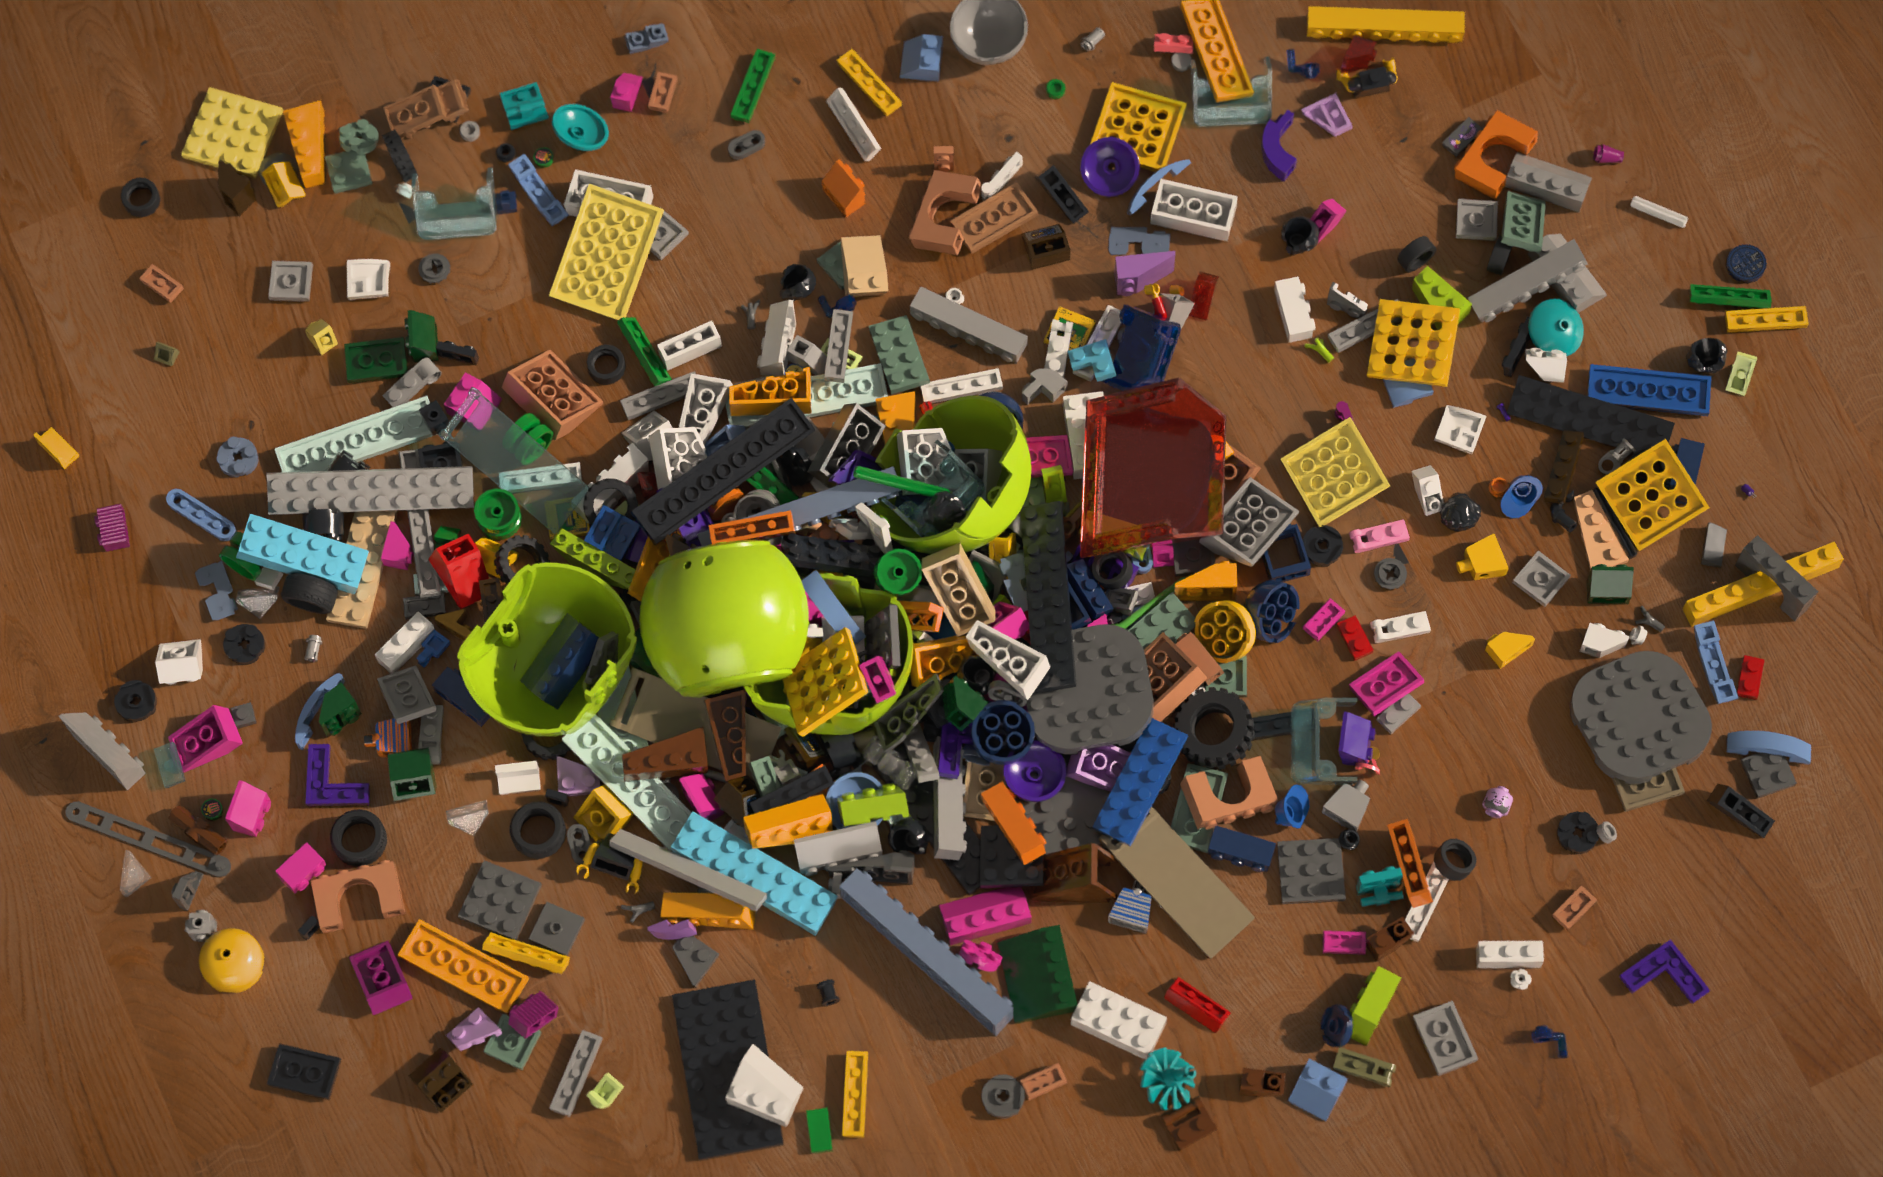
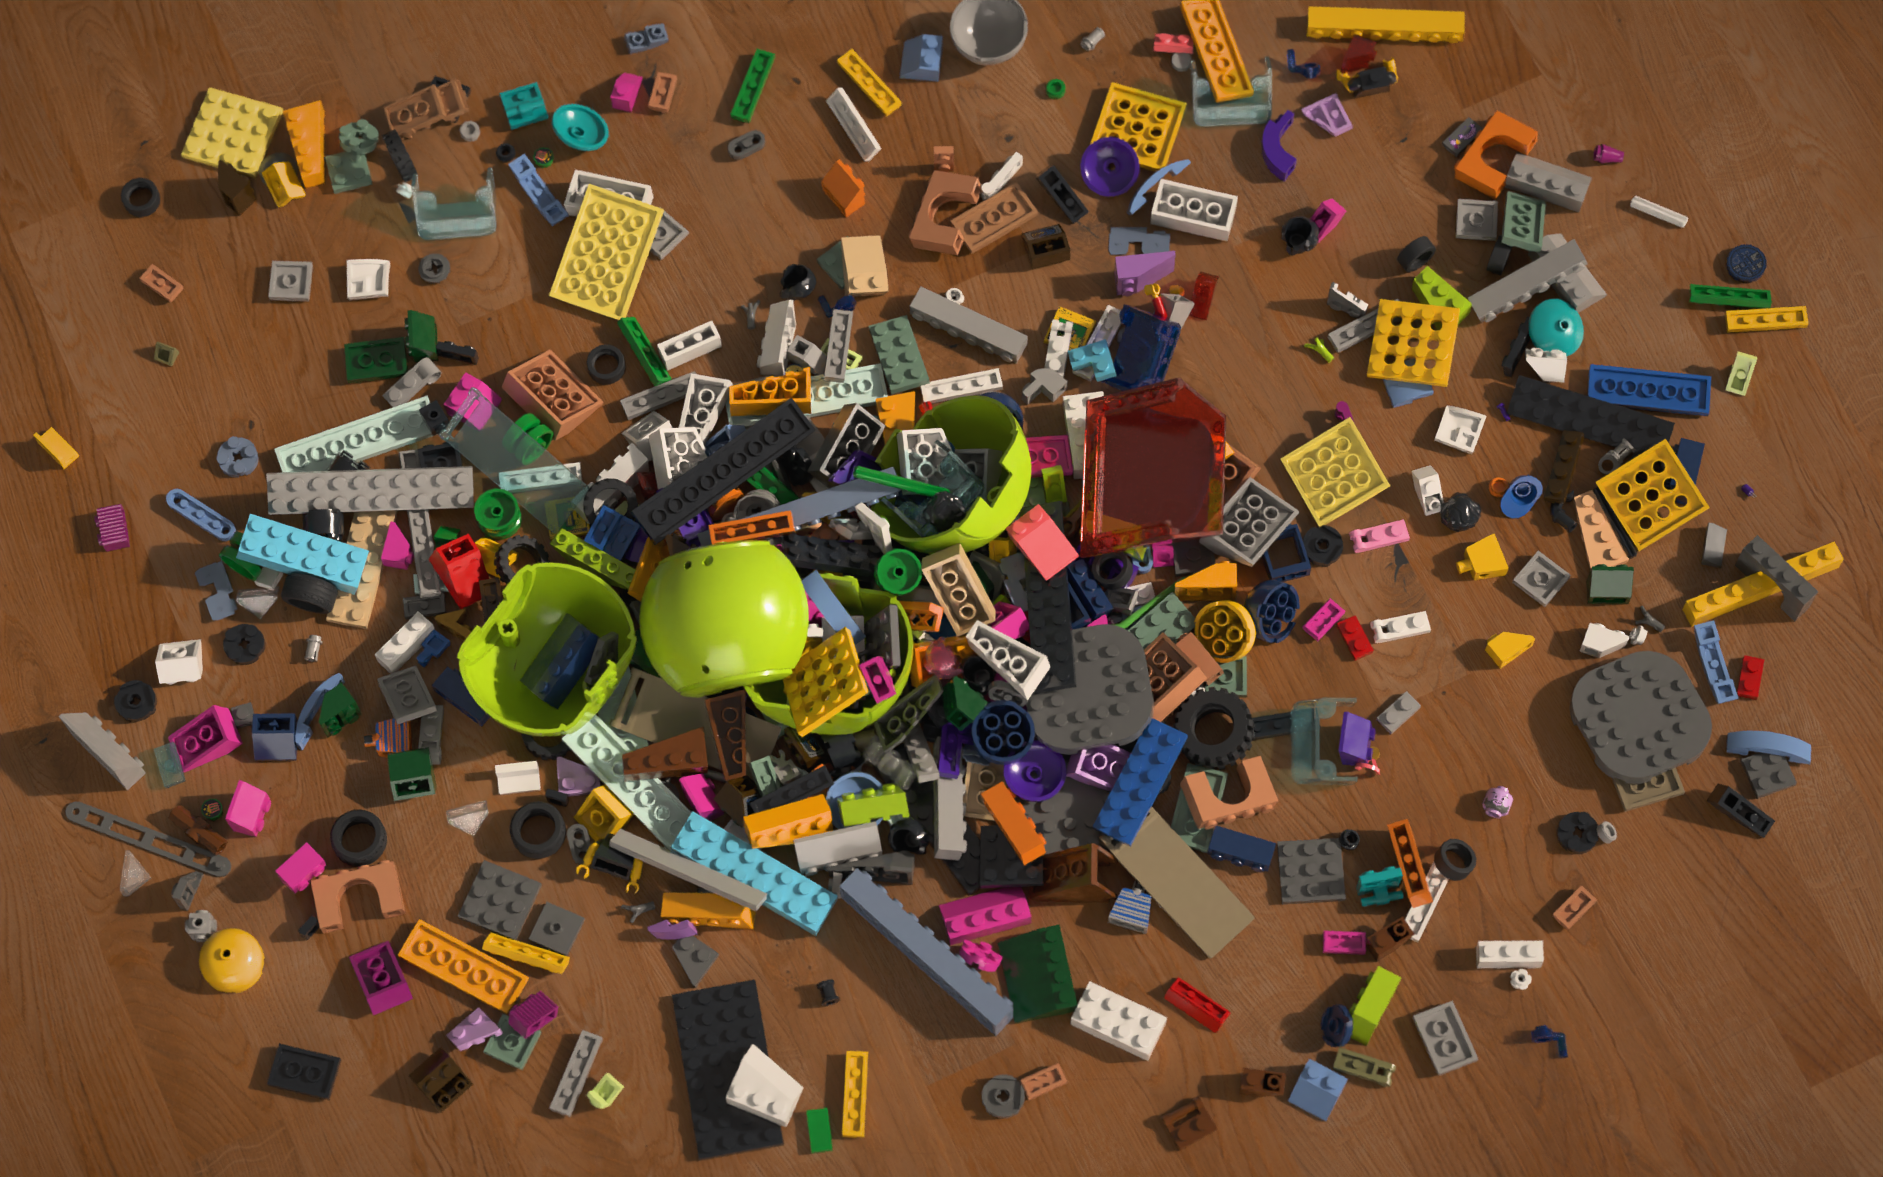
(274, 737): none -> dark blue slope
(321, 336): light yellow slope -> none
(322, 793): dark purple plate -> none
(506, 202): dark blue tile -> none
(942, 660): none -> clear pink cylinder
(1042, 542): none -> coral slope
(1166, 1072): teal piece -> none
(1293, 807): blue piece -> none
(1294, 309): white brick -> none
(1348, 805): light grey torso -> none
(1386, 683): dark pink plate -> none
(1387, 565): dark grey gear -> none
(1669, 959): dark purple plate -> none
(1707, 355): black hair -> none

